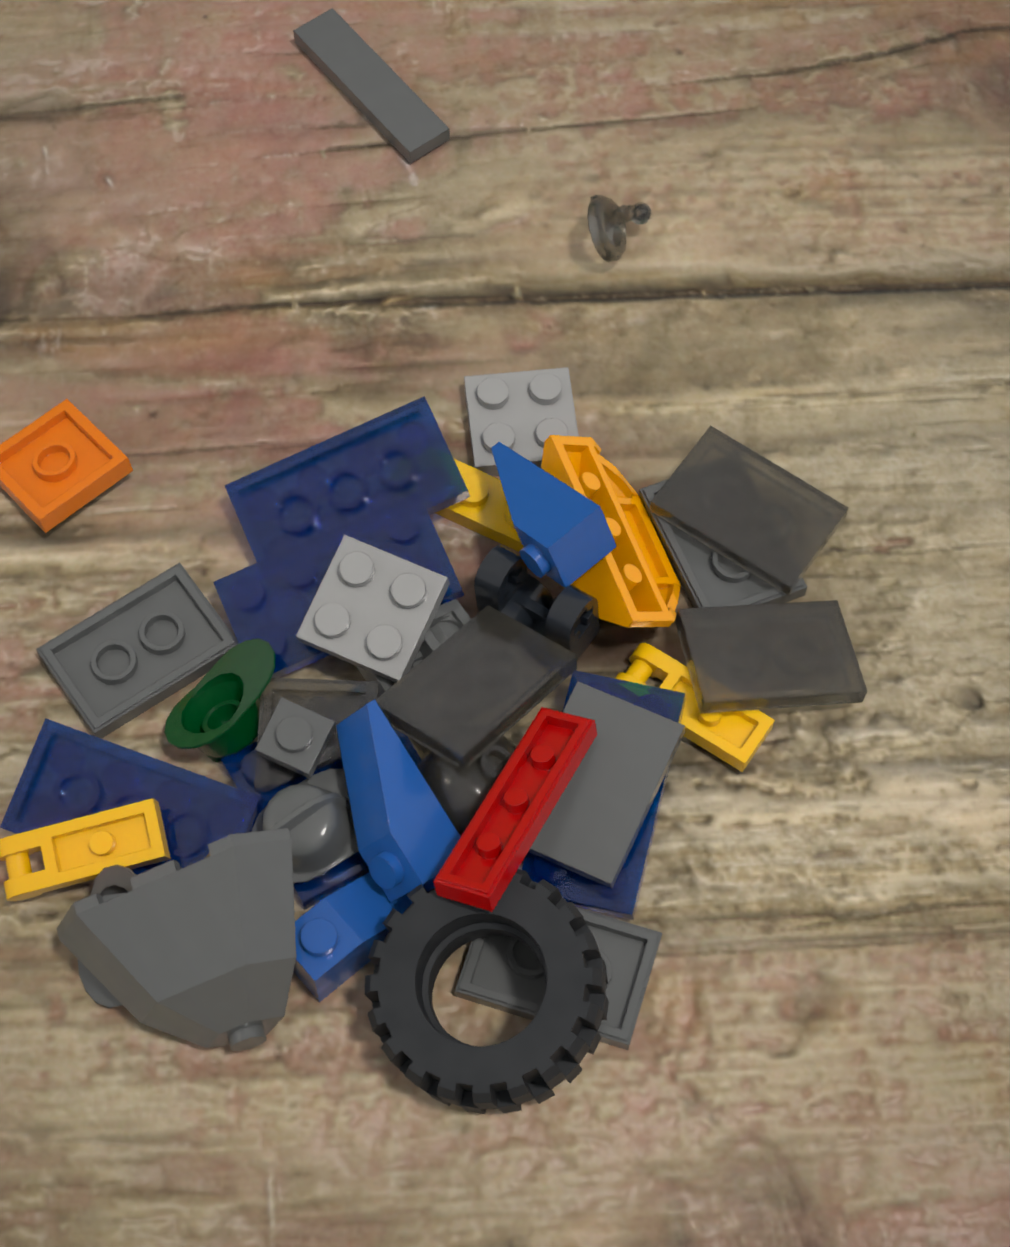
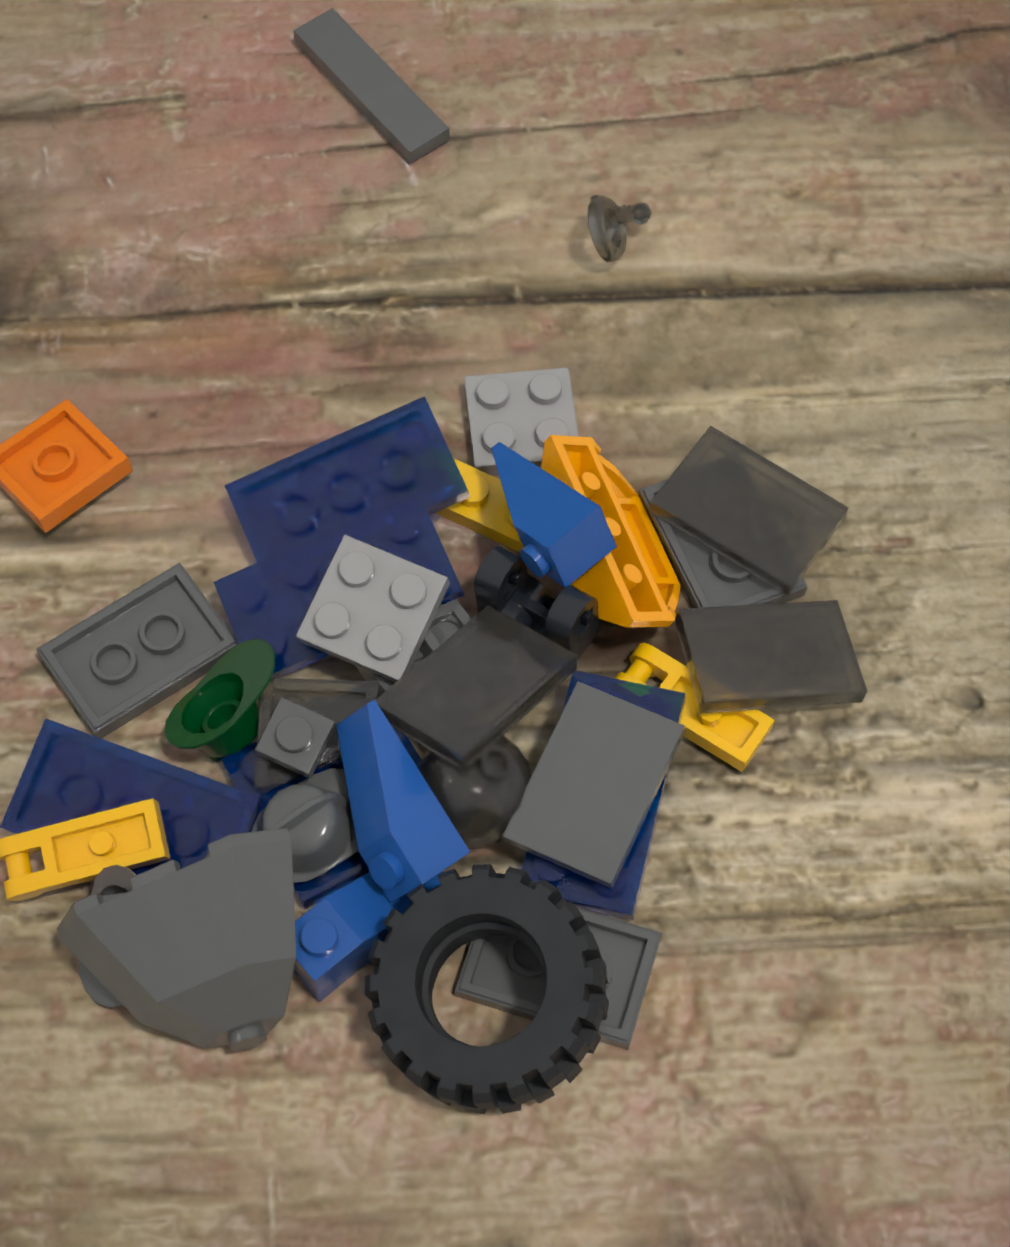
(515, 809): red tile -> none

